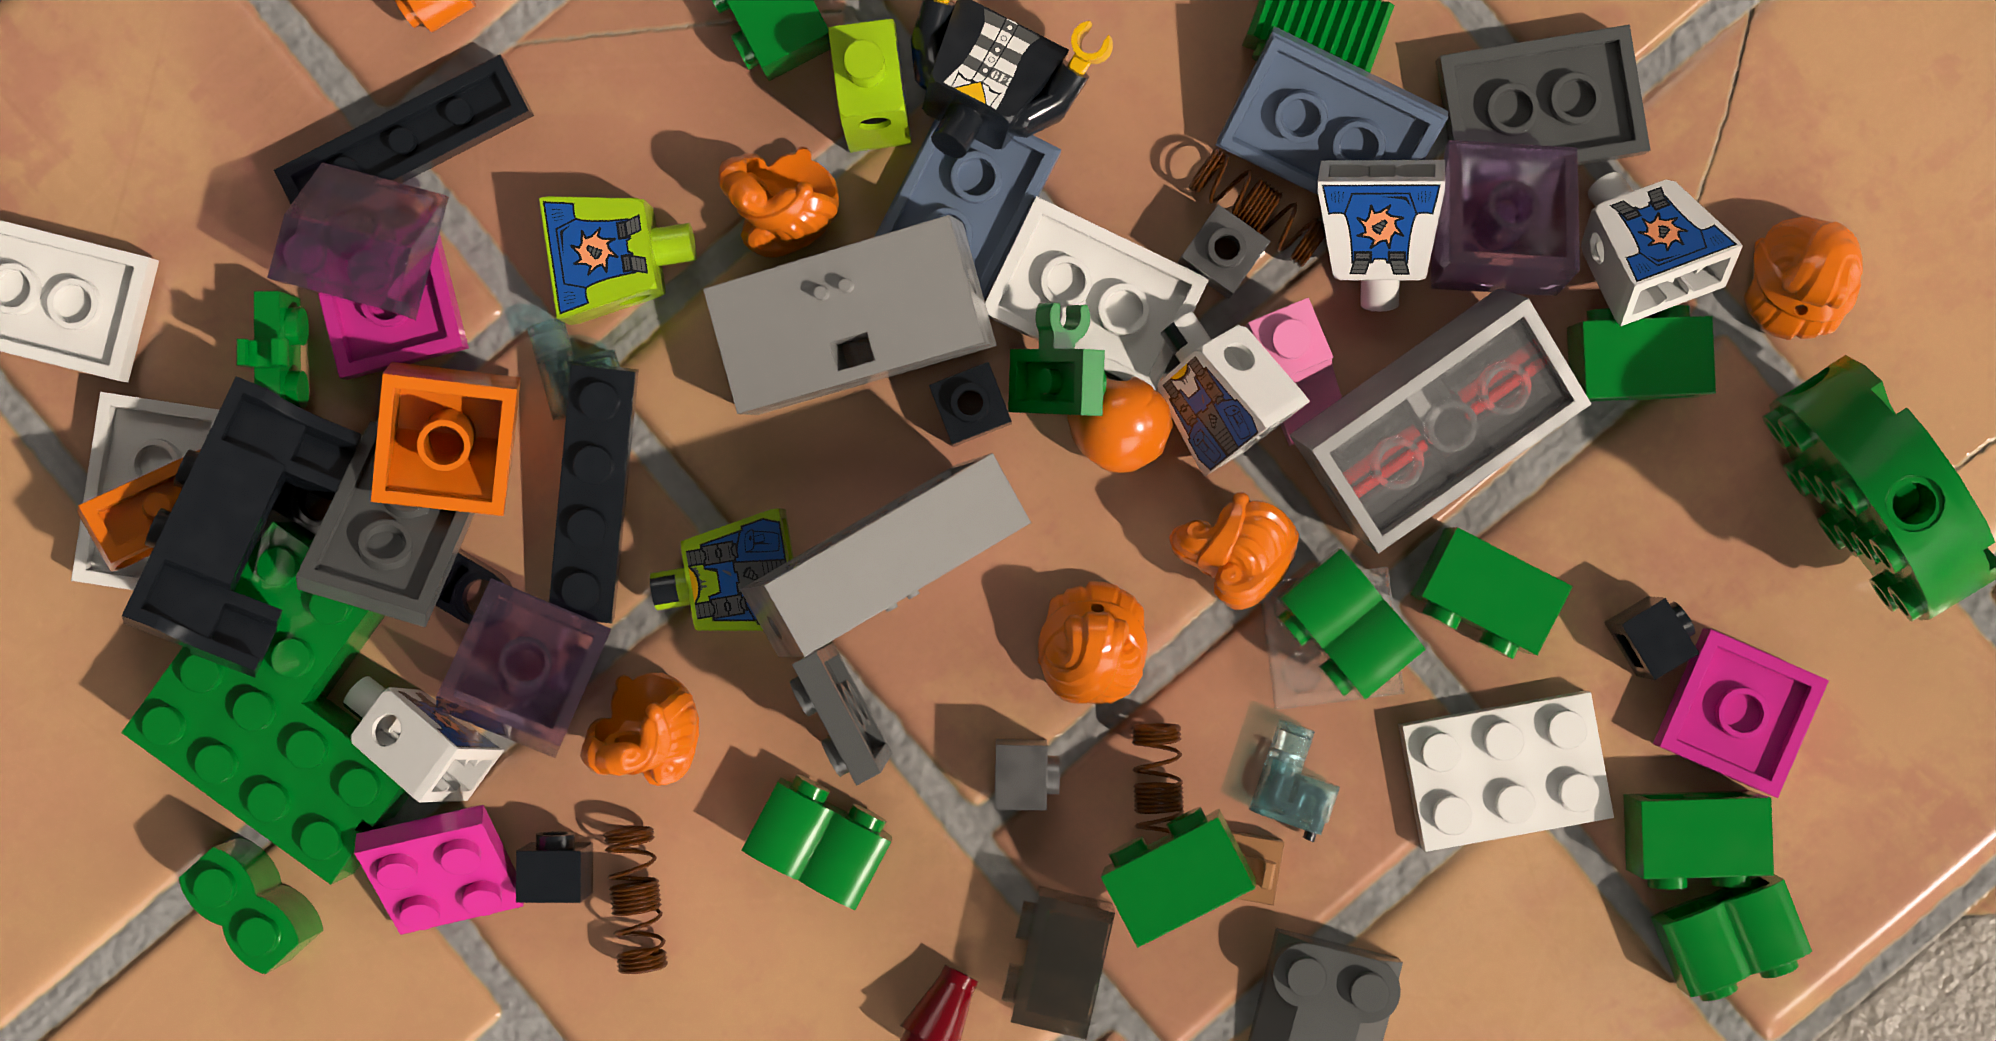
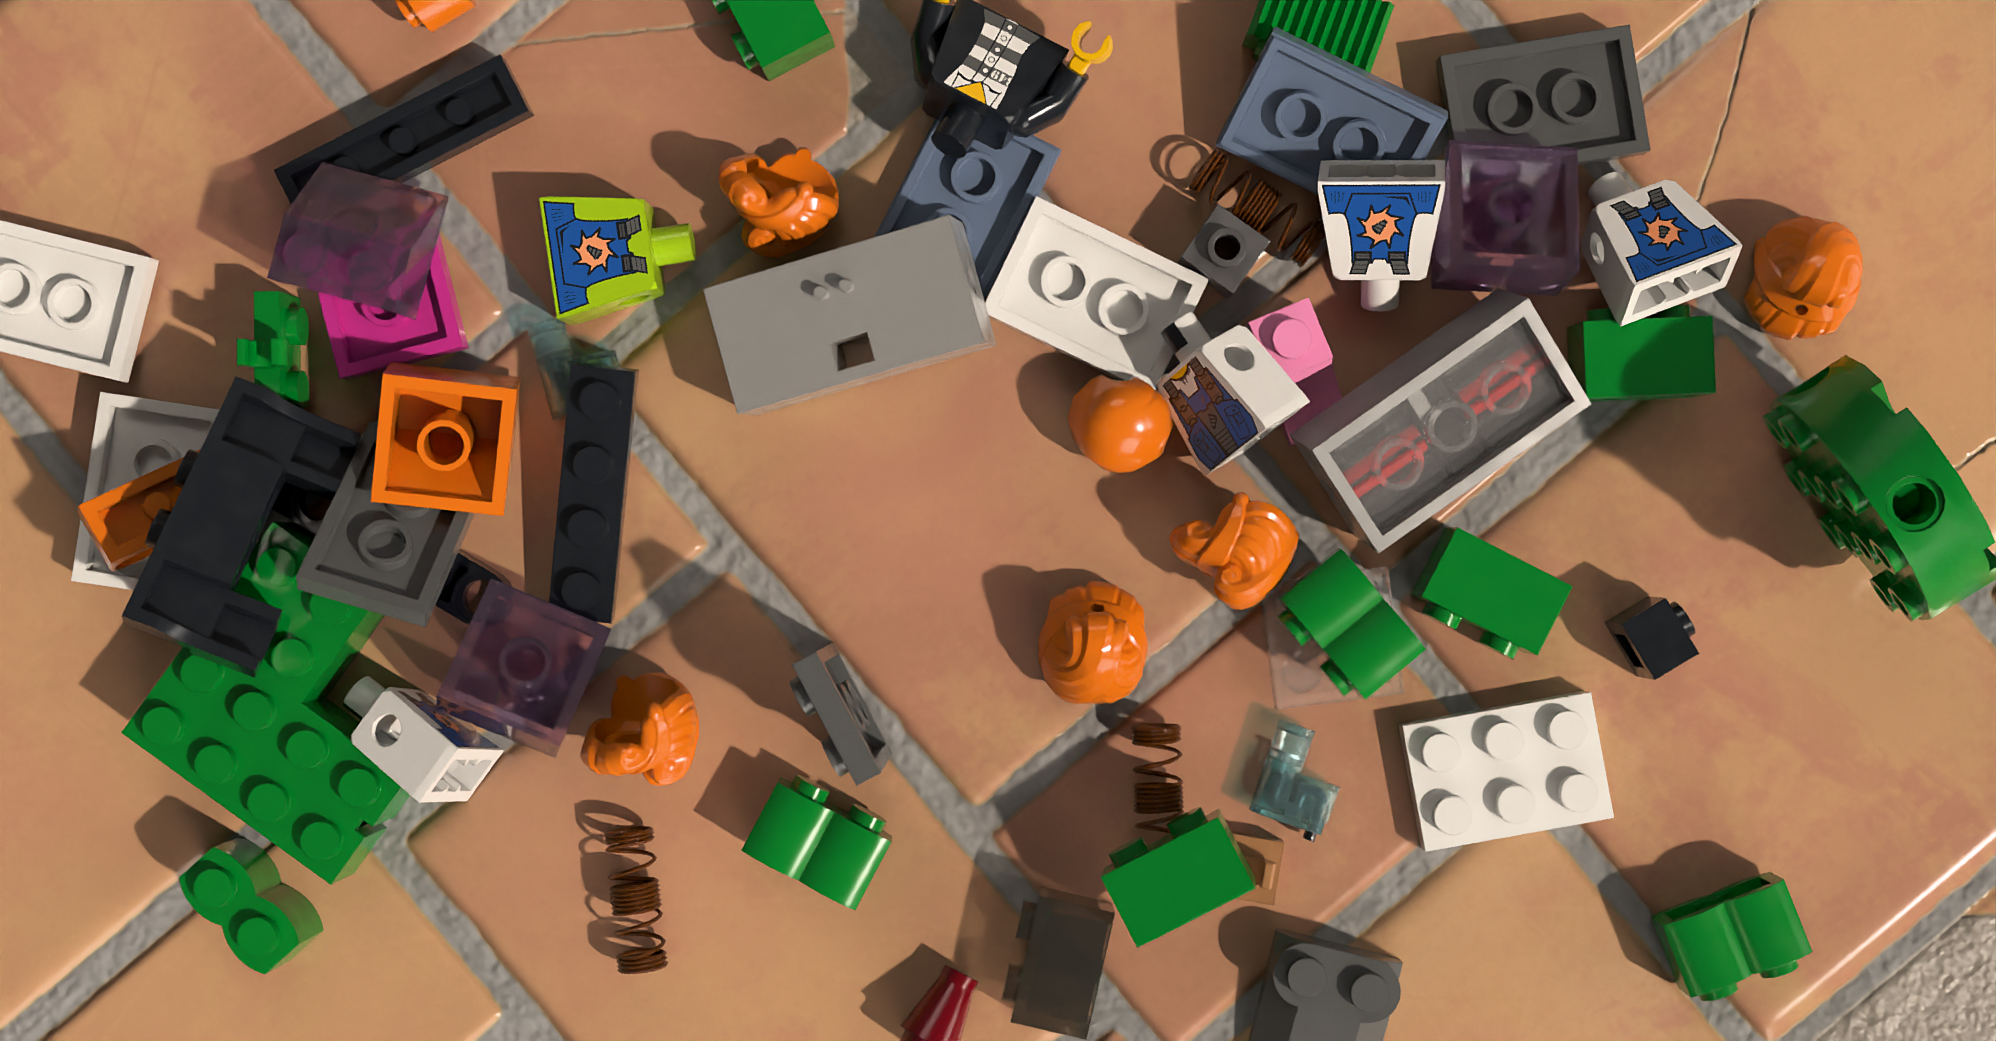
(439, 869): dark pink plate -> none
(554, 869): black plate -> none
(721, 565): torso -> none
(870, 84): lime torso -> none
(885, 557): light grey brick -> none
(965, 427): black plate -> none
(1024, 774): flat silver plate -> none
(1057, 374): green plate -> none
(1698, 837): green brick -> none
(1740, 712): dark pink plate -> none

